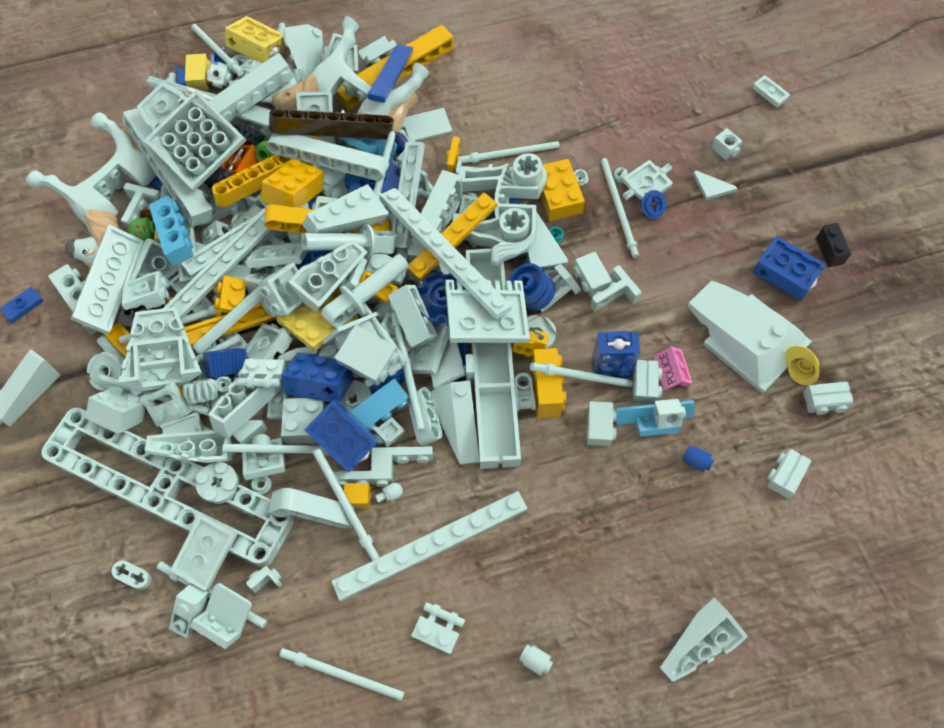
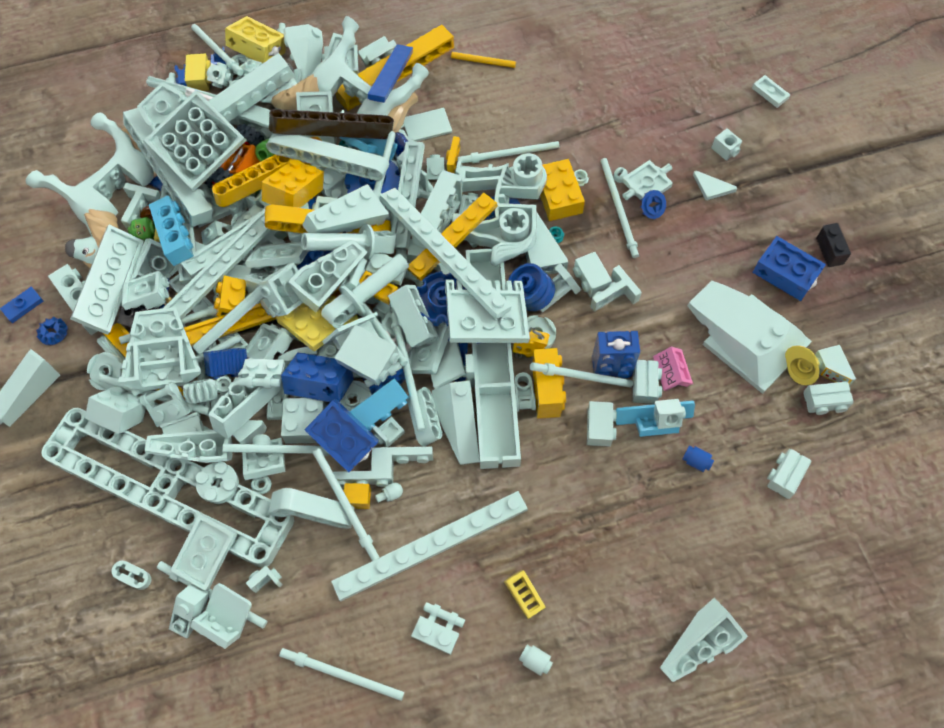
(52, 338): none -> blue gear
(434, 166): none -> light aqua bracket
(481, 59): none -> yellow bar
(530, 590): none -> light yellow slope
(834, 365): none -> light aqua slope

